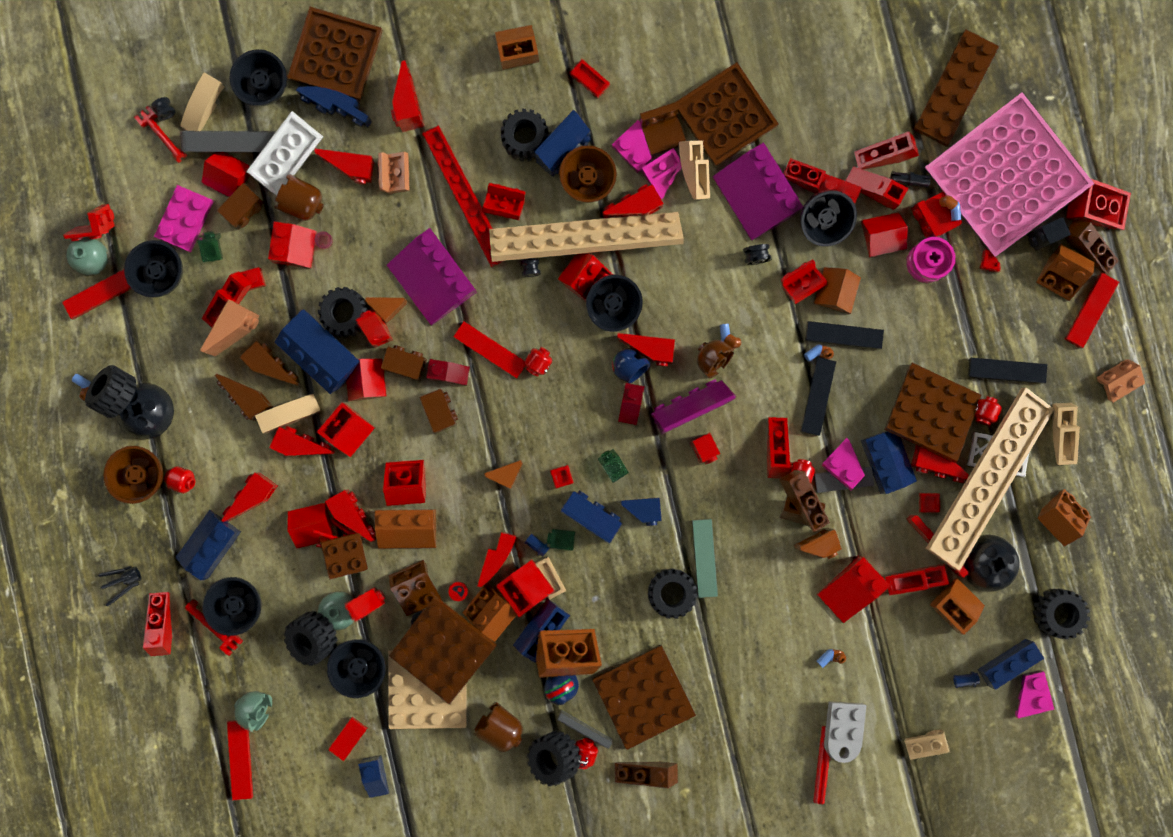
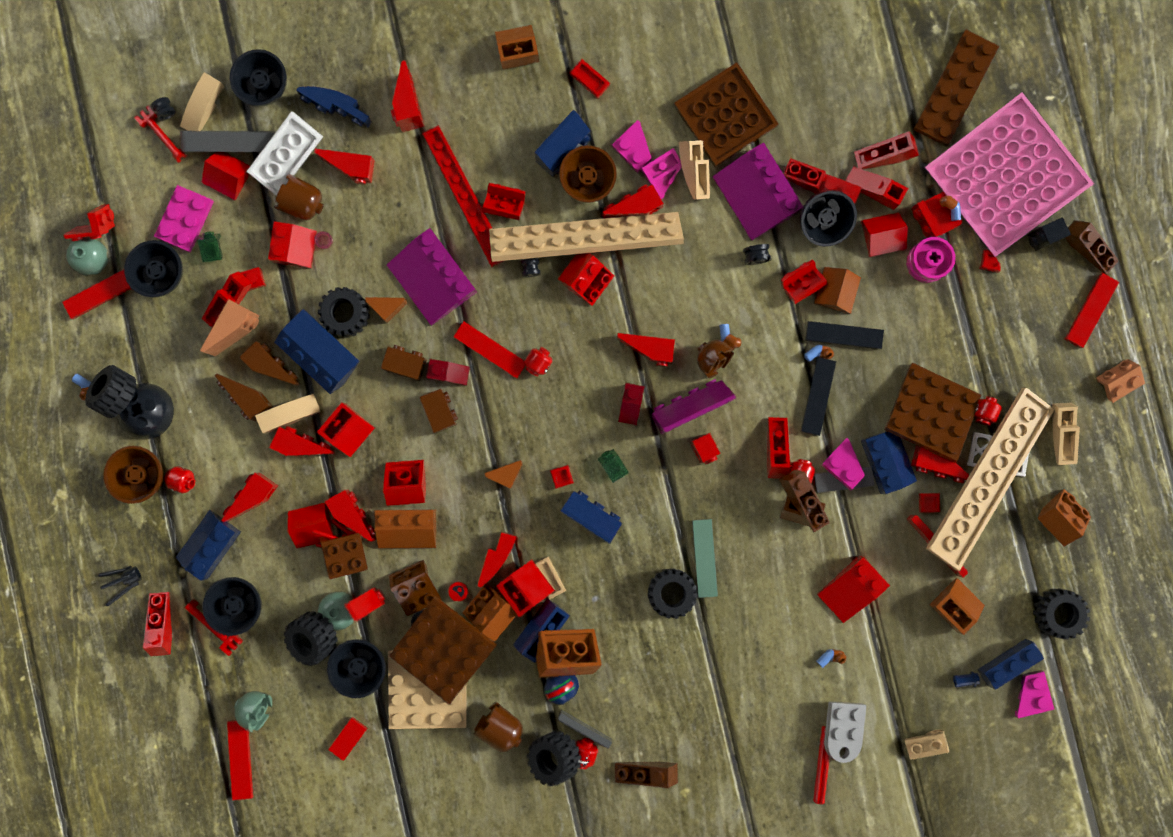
(241, 207): reddish brown brick -> none
(335, 53): reddish brown plate -> none
(367, 380): red slope -> none
(373, 776): dark blue slope -> none
(374, 328): red slope -> none
(393, 172): nougat bracket -> none
(518, 121): black tyre -> none
(537, 545): dark blue pin -> none
(561, 539): clear green bracket -> none
(623, 305): black piece -> none
(628, 367): dark blue helmet -> none
(643, 697): reddish brown plate -> none
(645, 510): dark blue slope -> none
(662, 128): reddish brown bracket -> none
(821, 544): dark orange slope -> none
(910, 179): black pin -> none
(917, 579): red slope -> none
(982, 564): black piece -> none
(1007, 370): black tile -> none
(1065, 272): dark orange slope -> none
(1101, 206): red slope -> none

